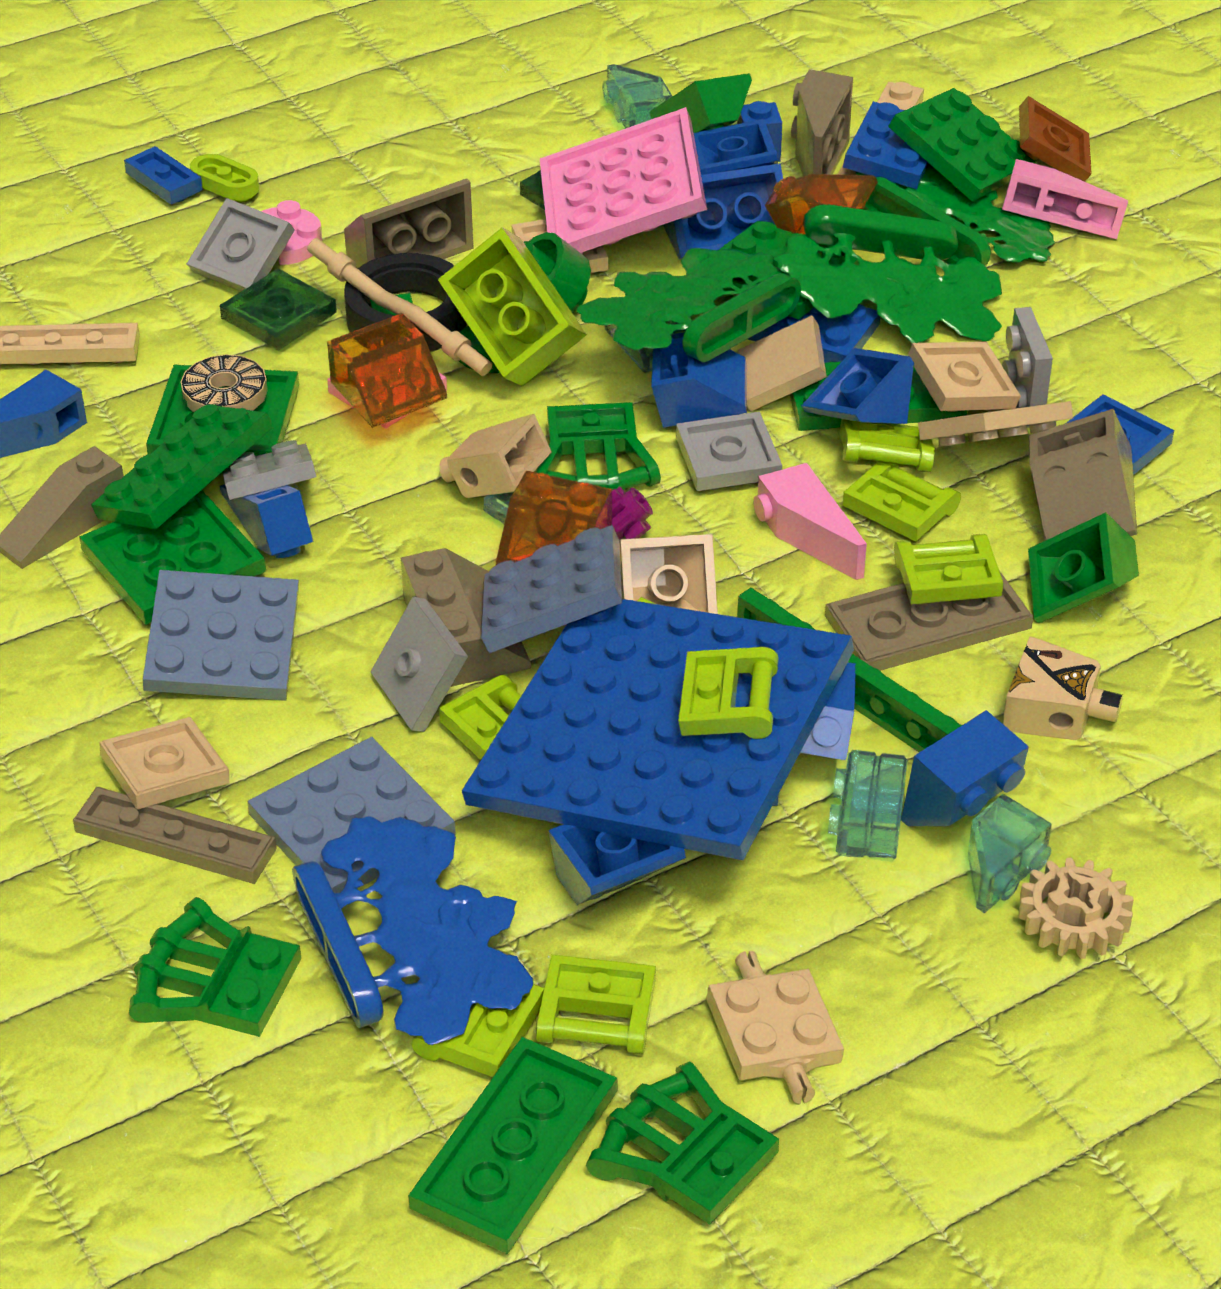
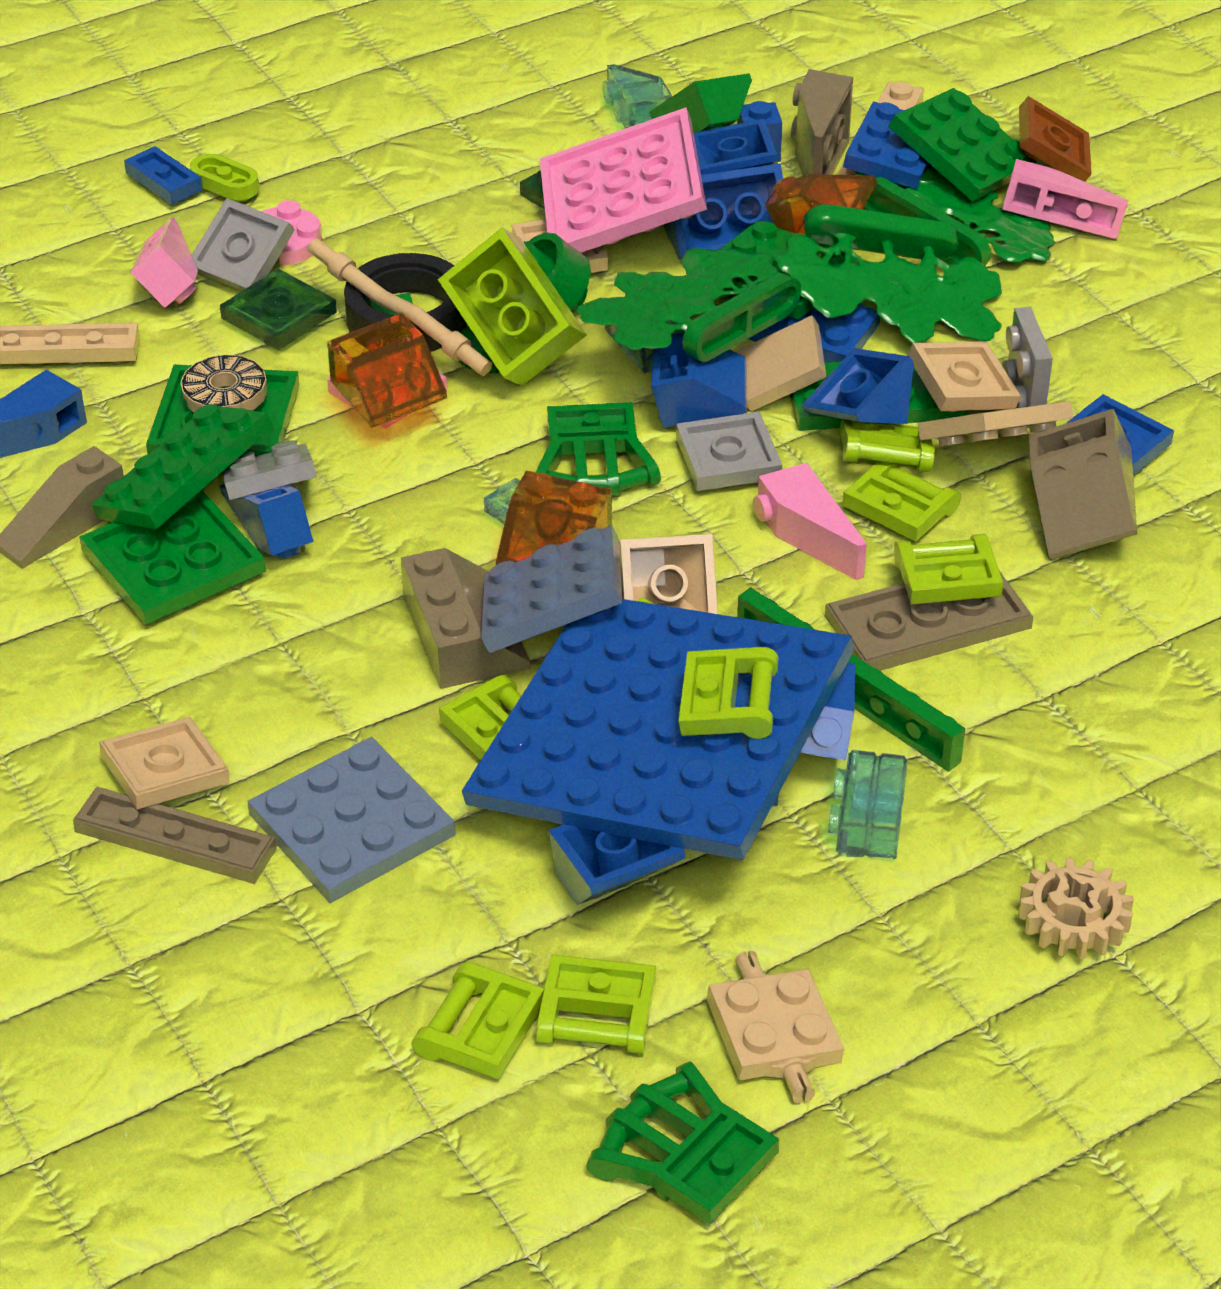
(166, 265): none -> bright pink slope
(221, 635): sand blue plate -> none
(238, 994): green plate -> none
(418, 664): light grey plate -> none
(425, 928): blue plant -> none
(427, 224): dark tan slope -> none
(496, 457): tan torso -> none
(513, 1144): green plate -> none
(630, 513): magenta gear -> none
(963, 772): blue slope -> none
(1004, 849): clear light blue slope -> none
(1057, 693): tan torso -> none
(1080, 566): green slope -> none

